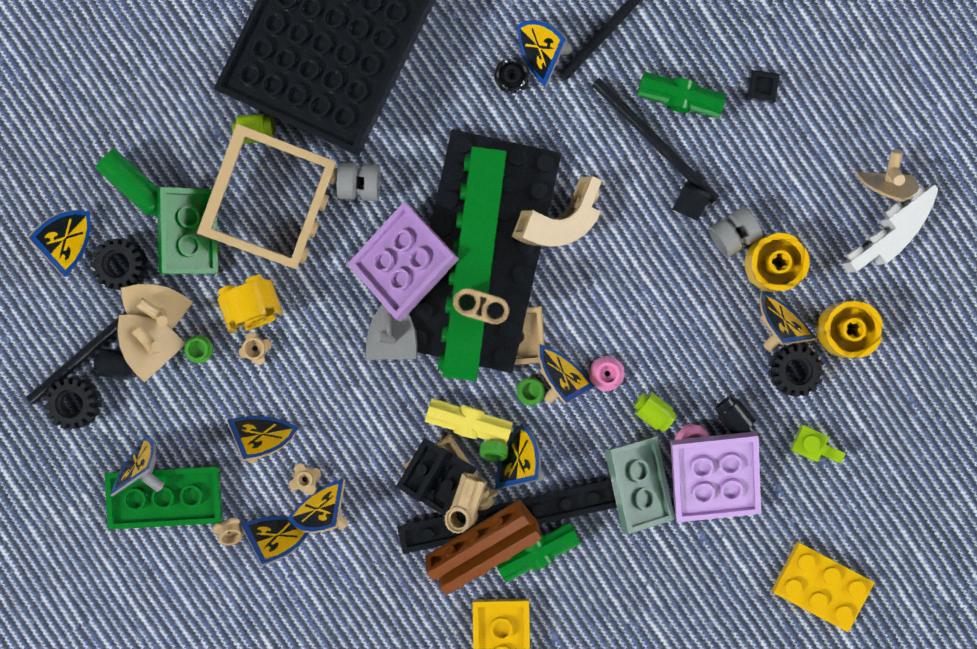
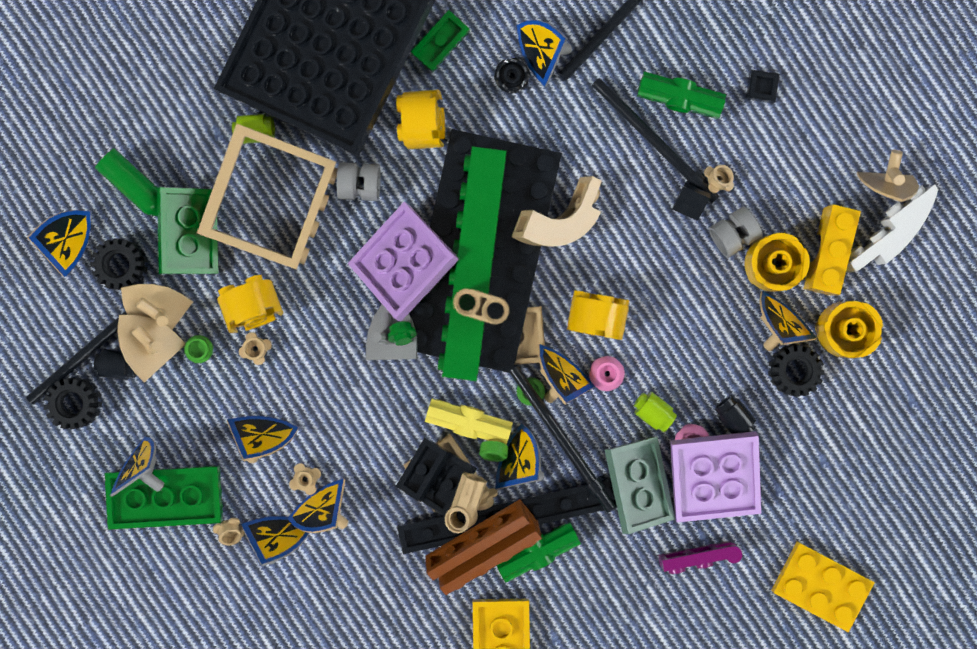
(401, 333): none -> green plate
(421, 119): none -> yellow brick
(440, 41): none -> green plate
(593, 484): none -> black bar
(598, 315): none -> yellow brick
(700, 557): none -> magenta plate
(725, 175): none -> tan plate
(813, 445): lime plate -> none
(837, 235): none -> yellow arch

